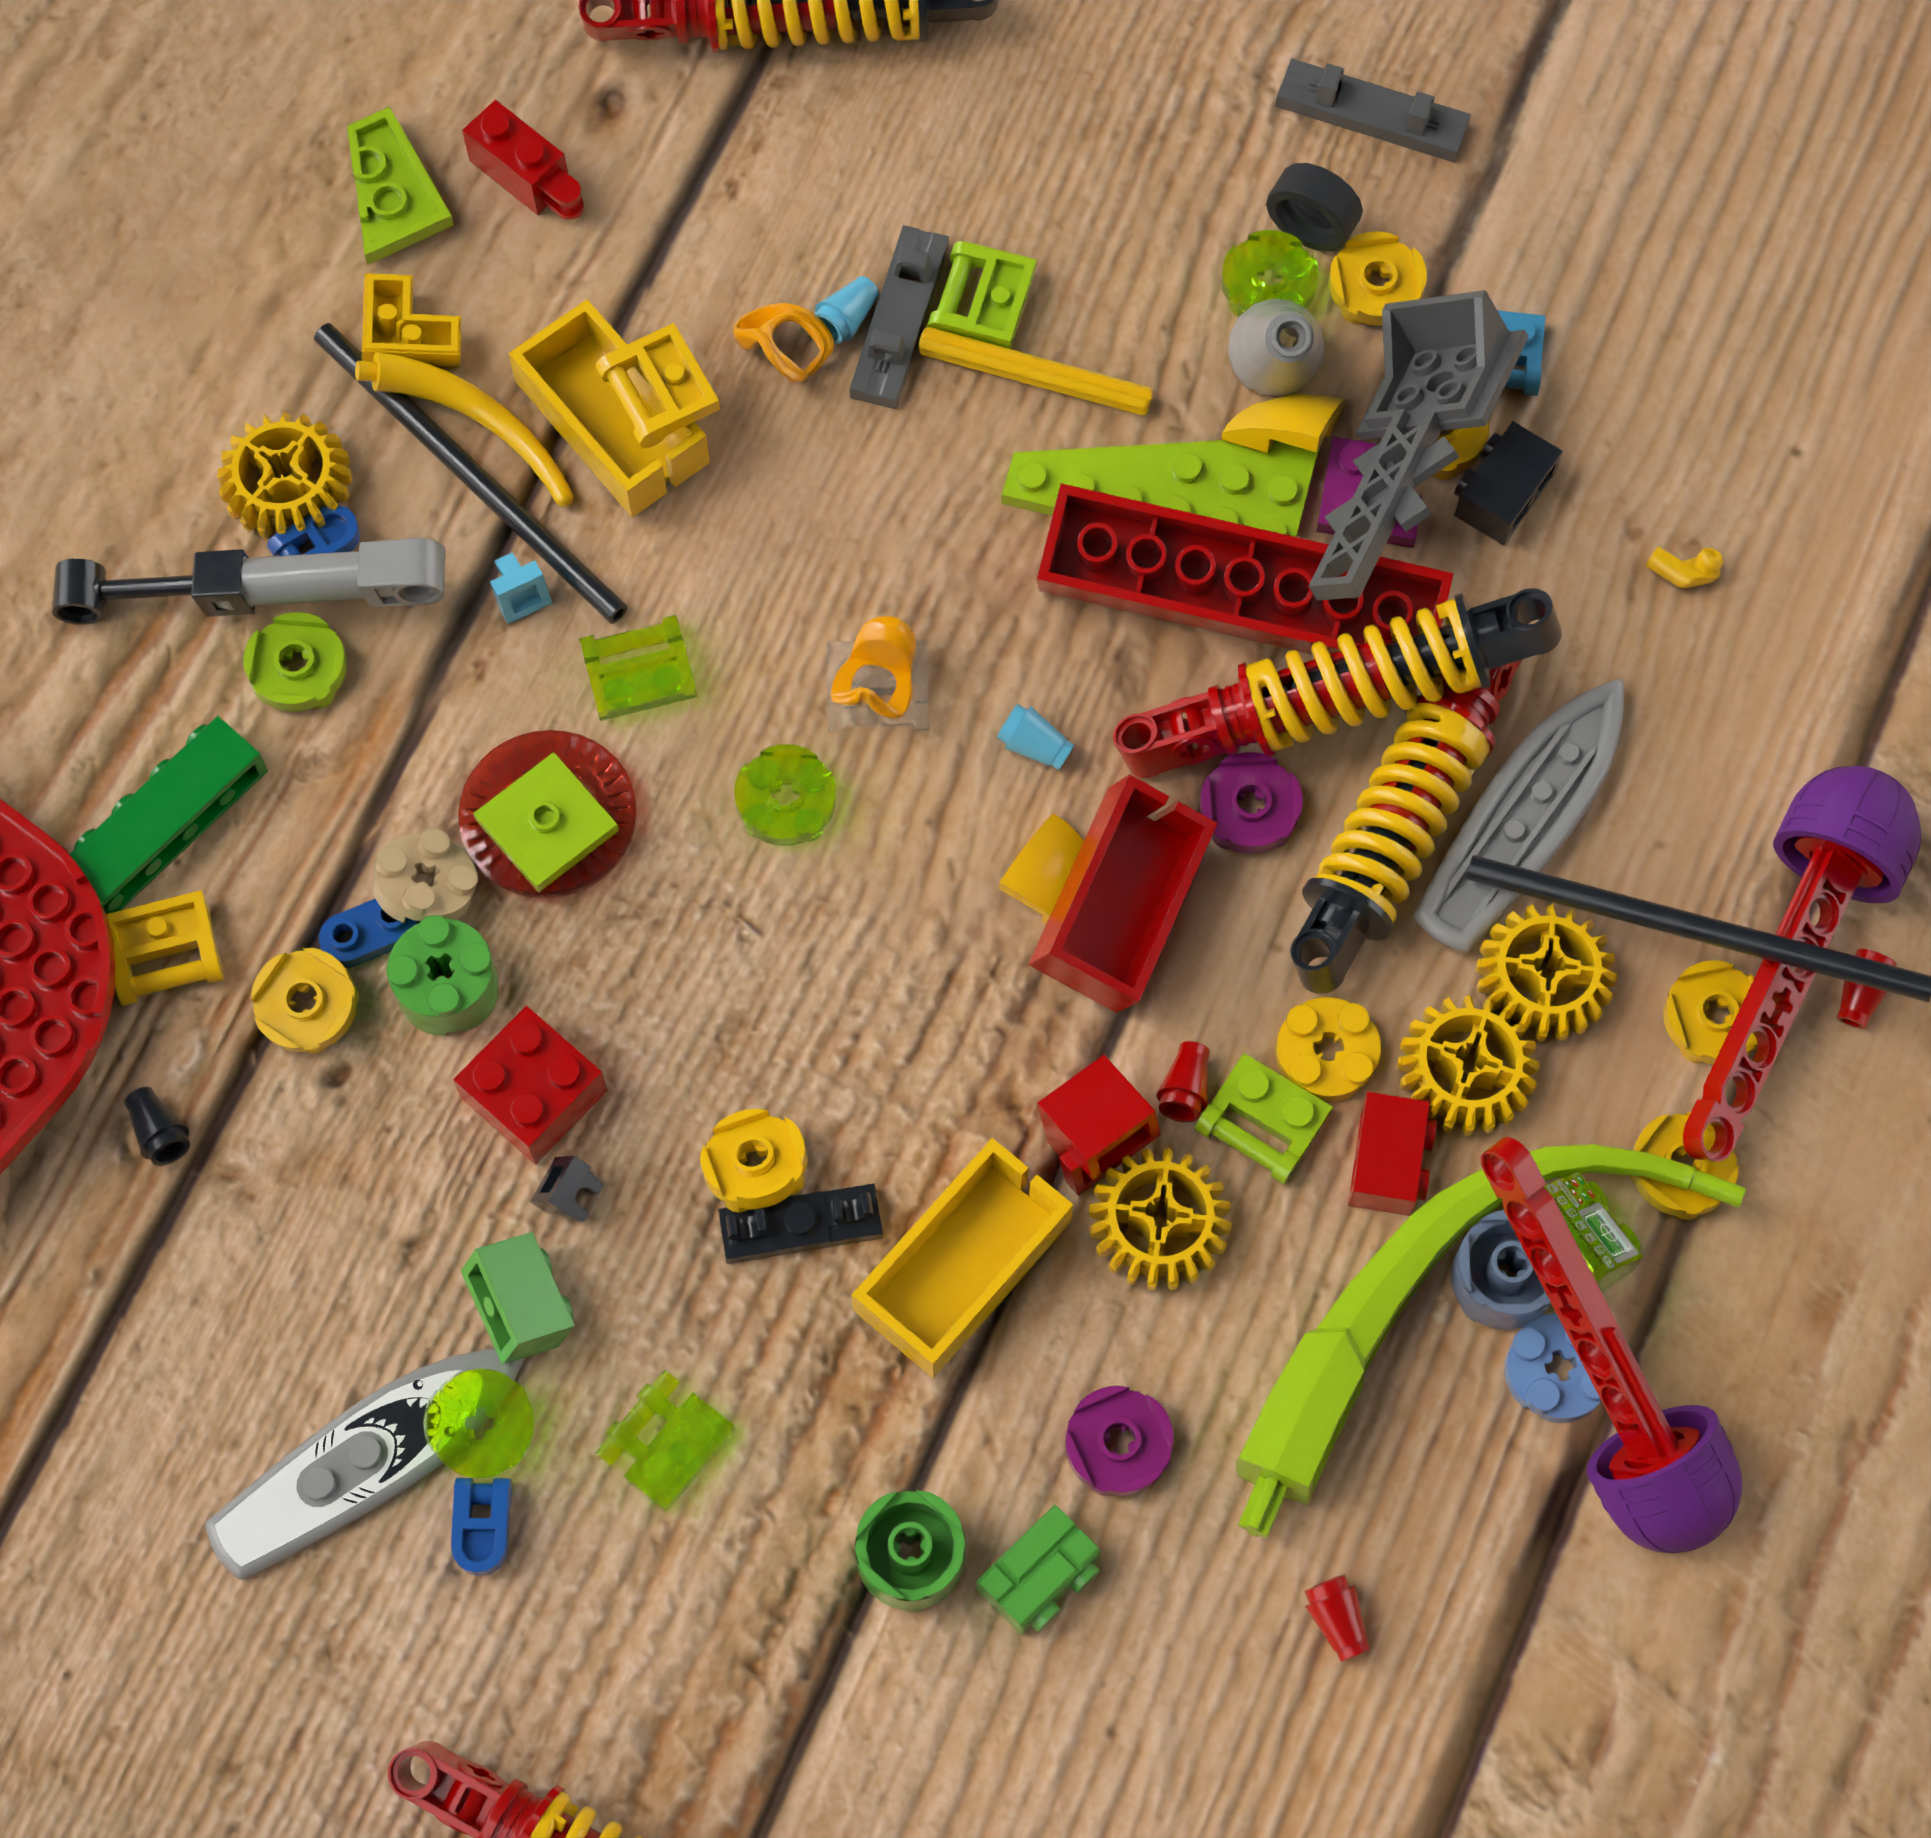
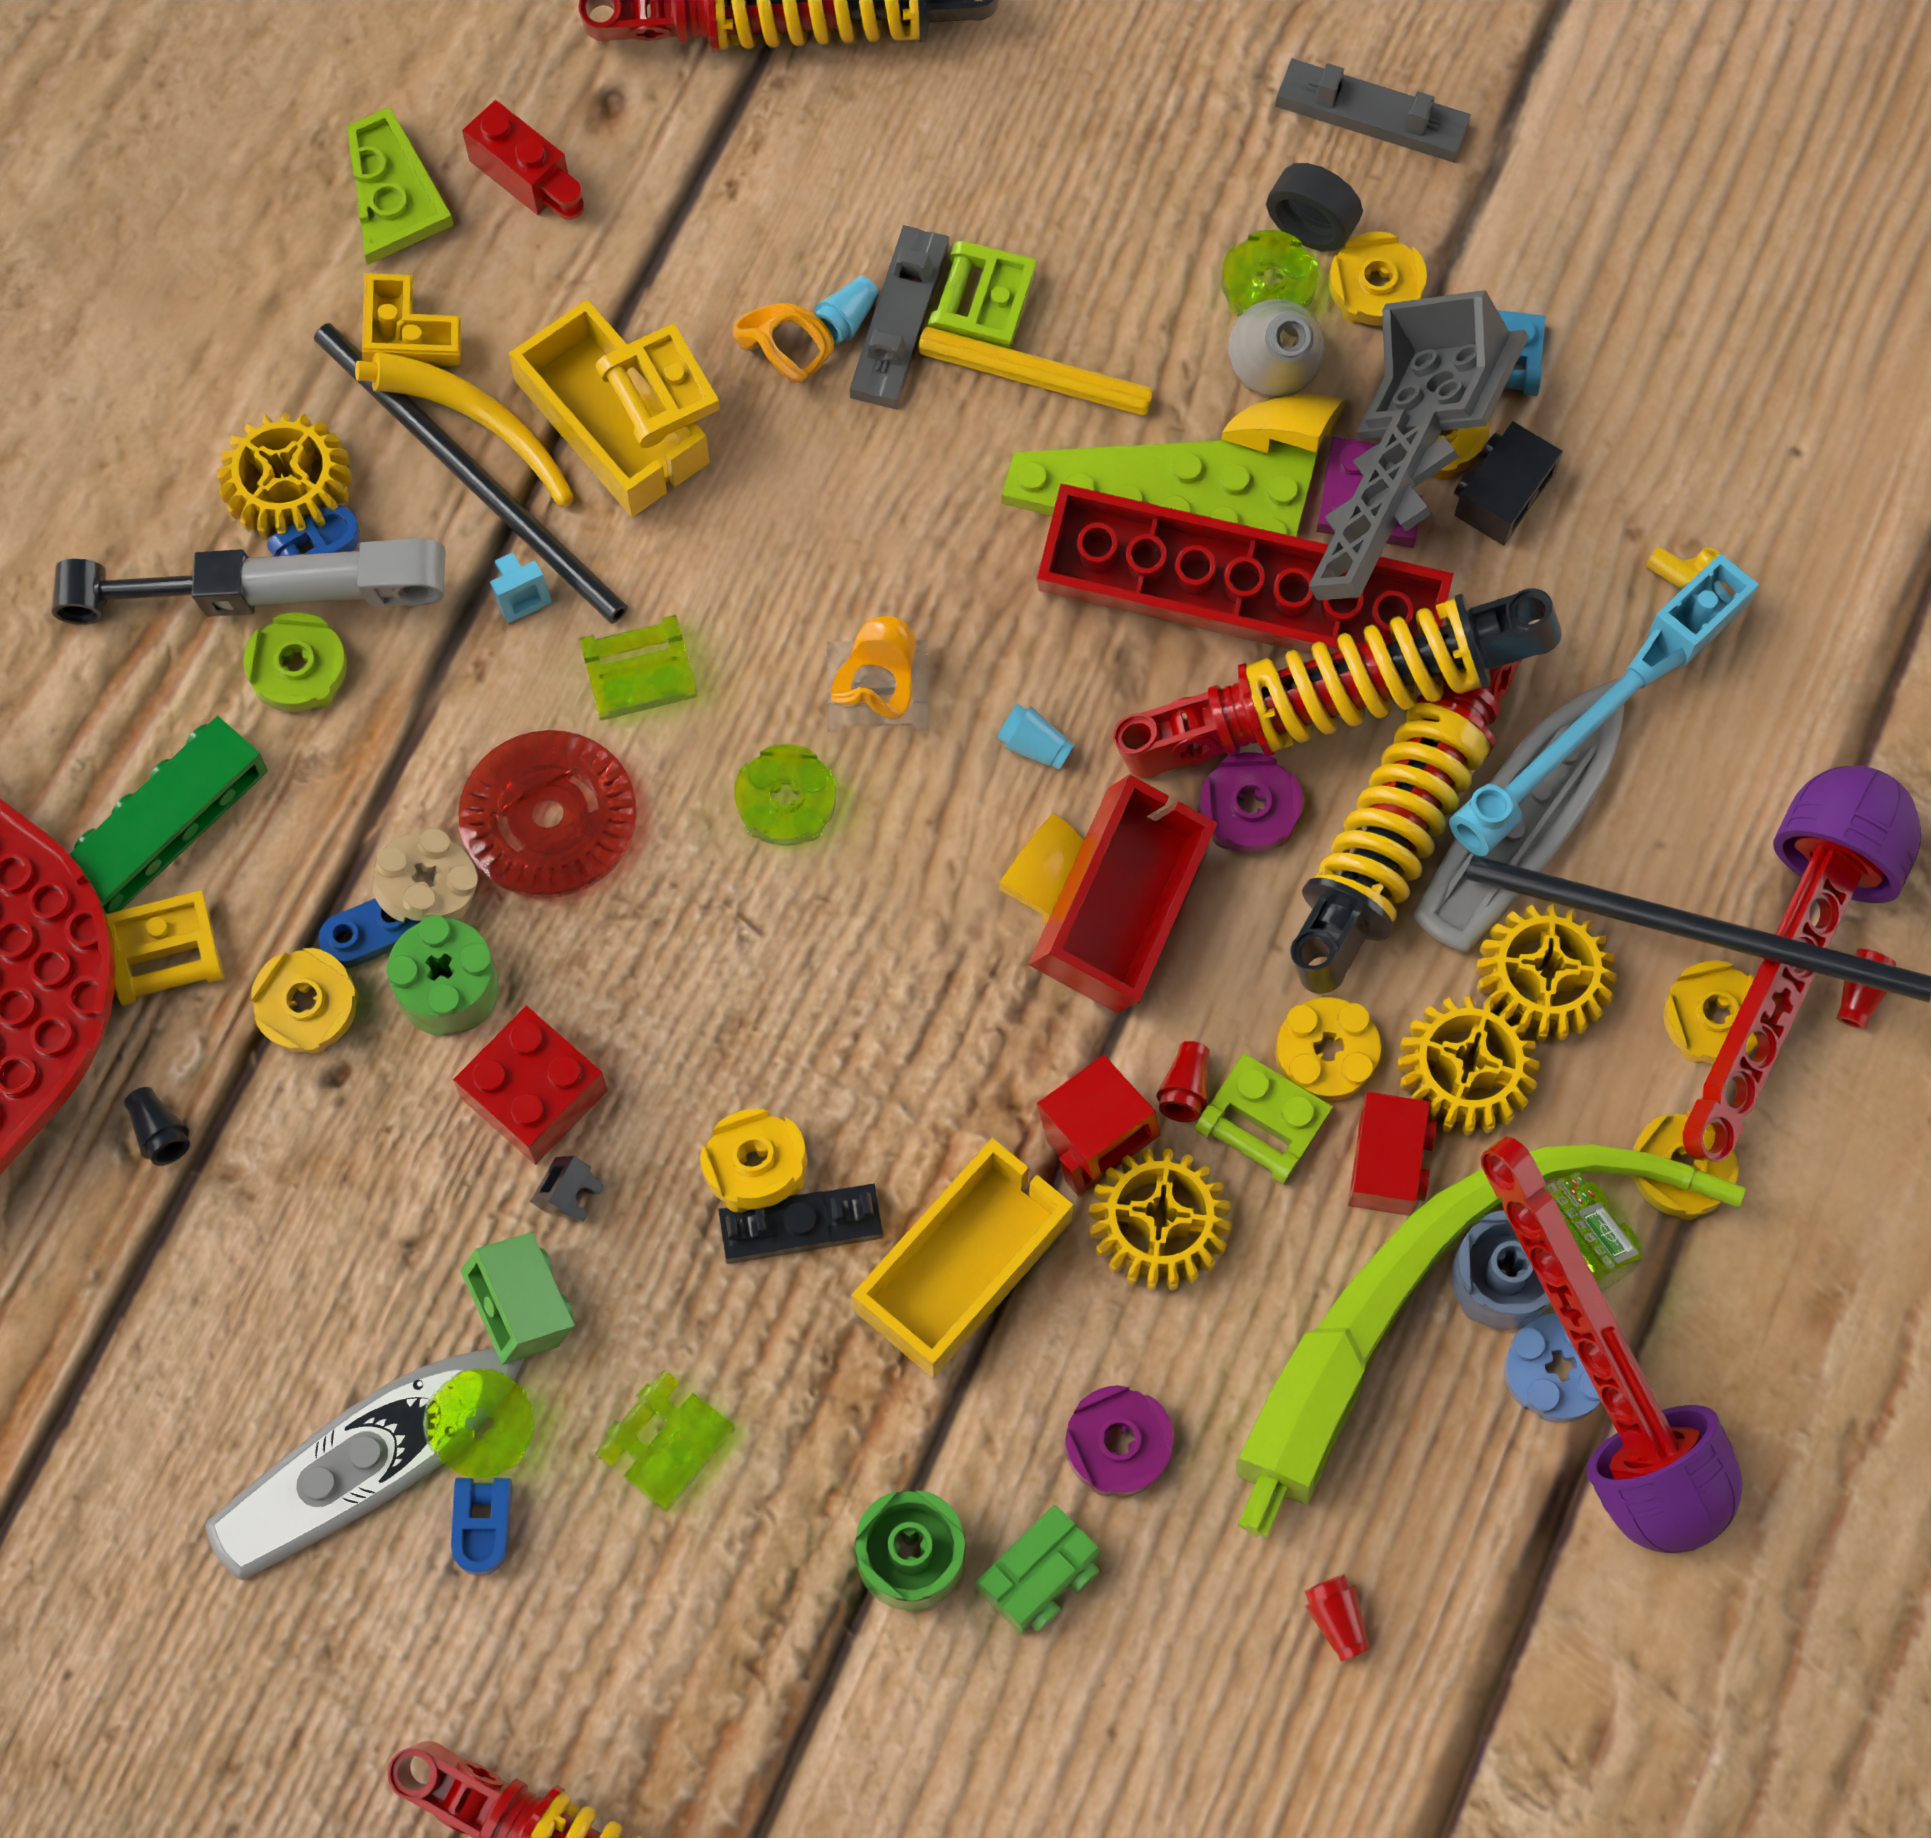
(546, 822): lime plate -> none
(1672, 642): none -> medium azure bar

